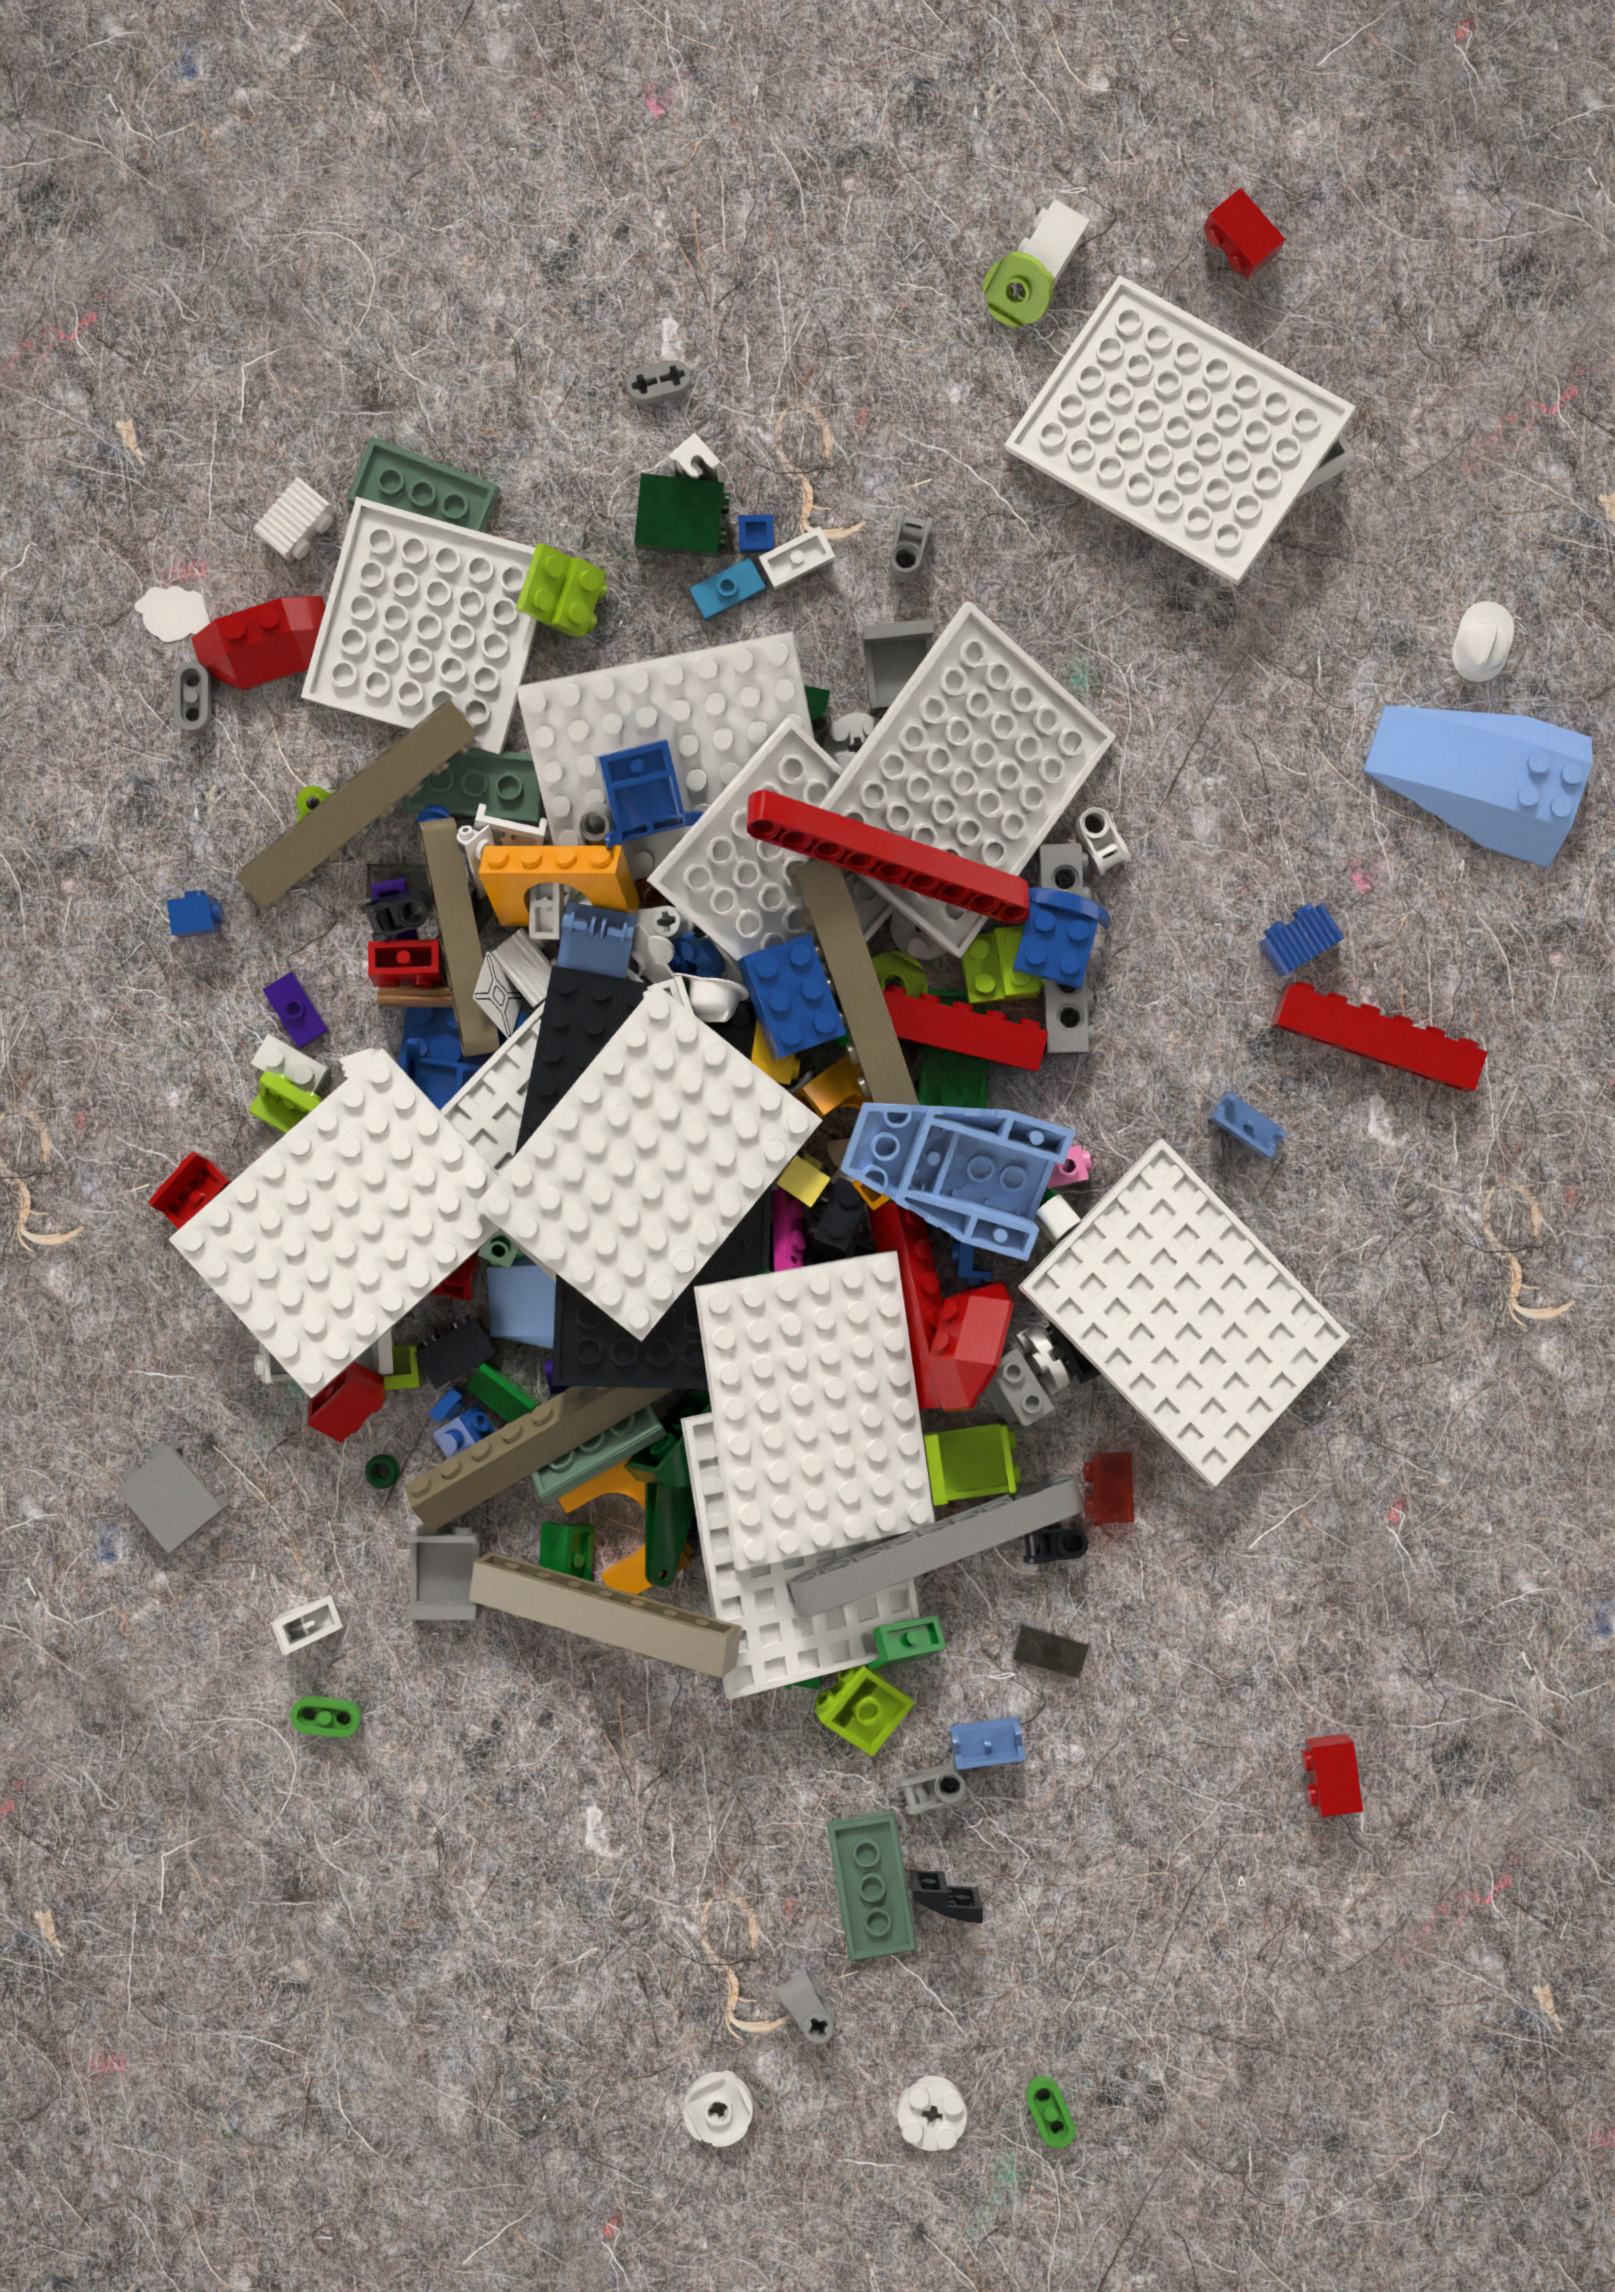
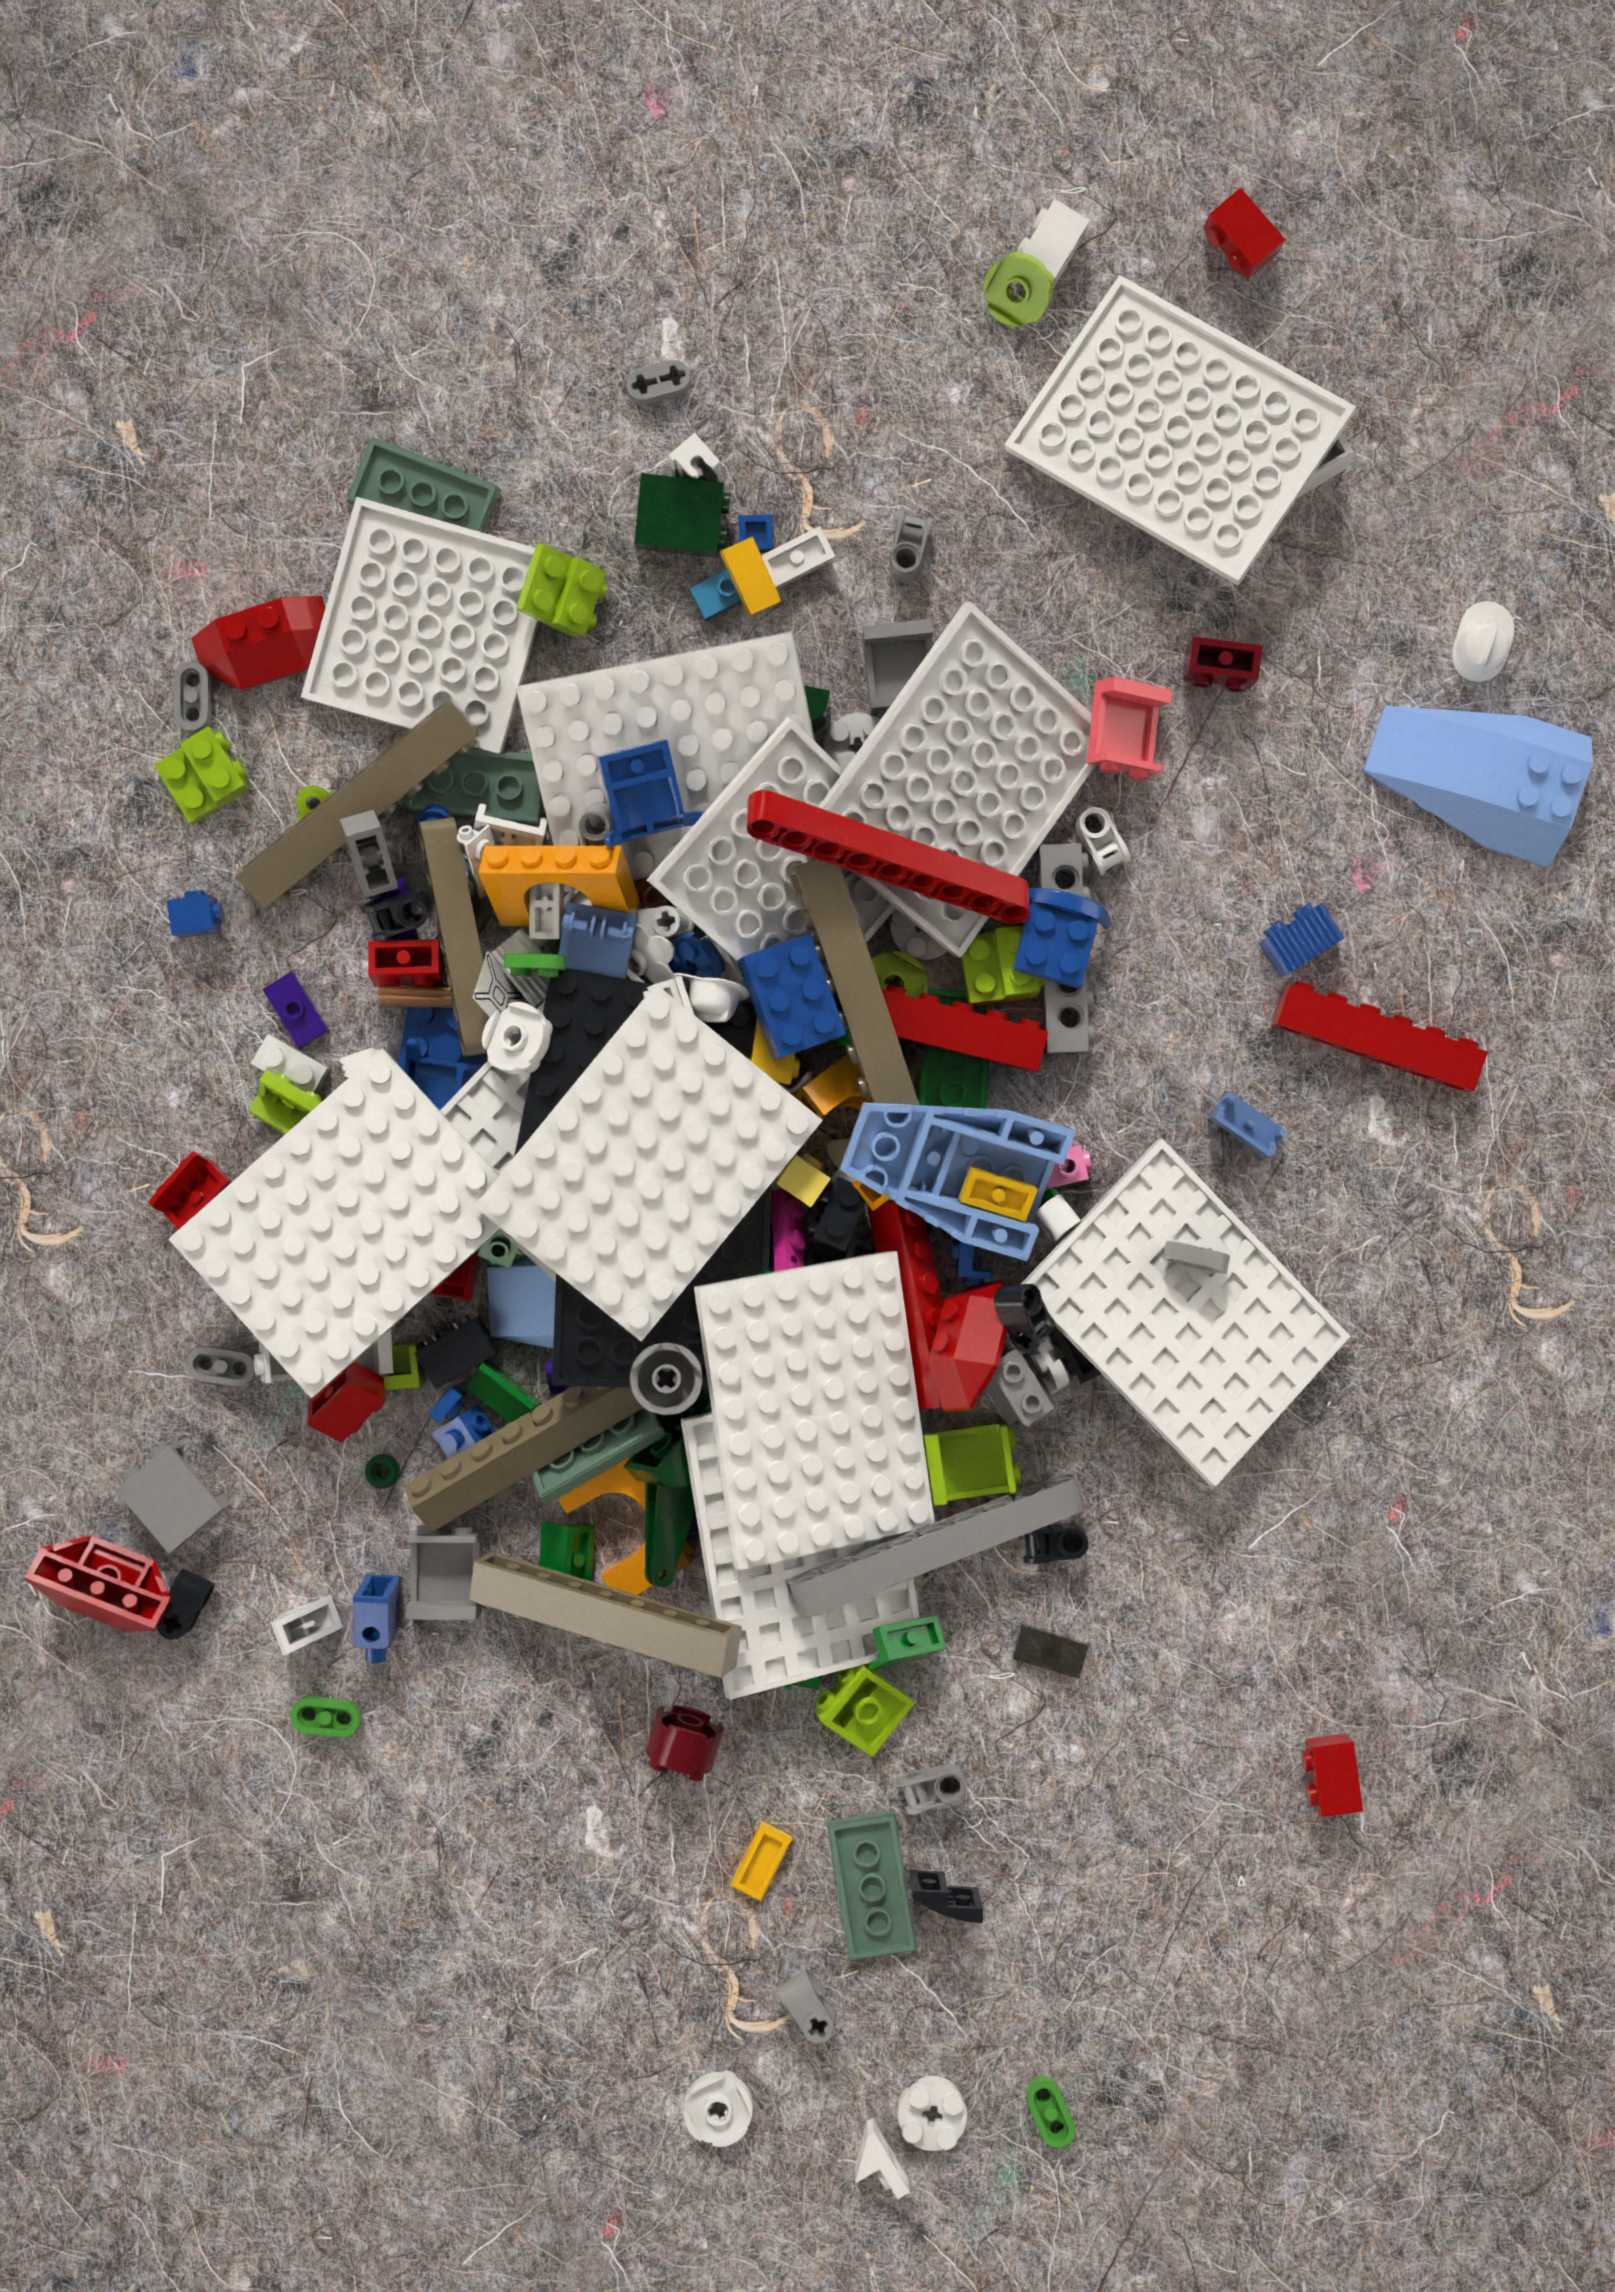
(102, 1582): none -> red wedge
(172, 612): white sticker -> none
(188, 1598): none -> black piece
(203, 774): none -> lime plate
(223, 1366): none -> light grey plate
(295, 521): white brick -> none
(369, 853): none -> light grey brick
(376, 1615): none -> blue torso
(523, 963): none -> bright green plate
(530, 1049): none -> white plate
(683, 1742): none -> dark red brick
(686, 1379): none -> light grey brick
(750, 576): none -> yellow tile
(761, 1861): none -> yellow tile
(878, 2156): none -> white slope
(987, 1743): medium blue hinge -> none
(997, 1193): none -> yellow plate
(1024, 1313): none -> black piece
(1110, 1487): clear red bracket -> none
(1125, 726): none -> coral panel
(1196, 1257): none -> light grey beam
(1222, 663): none -> dark red brick

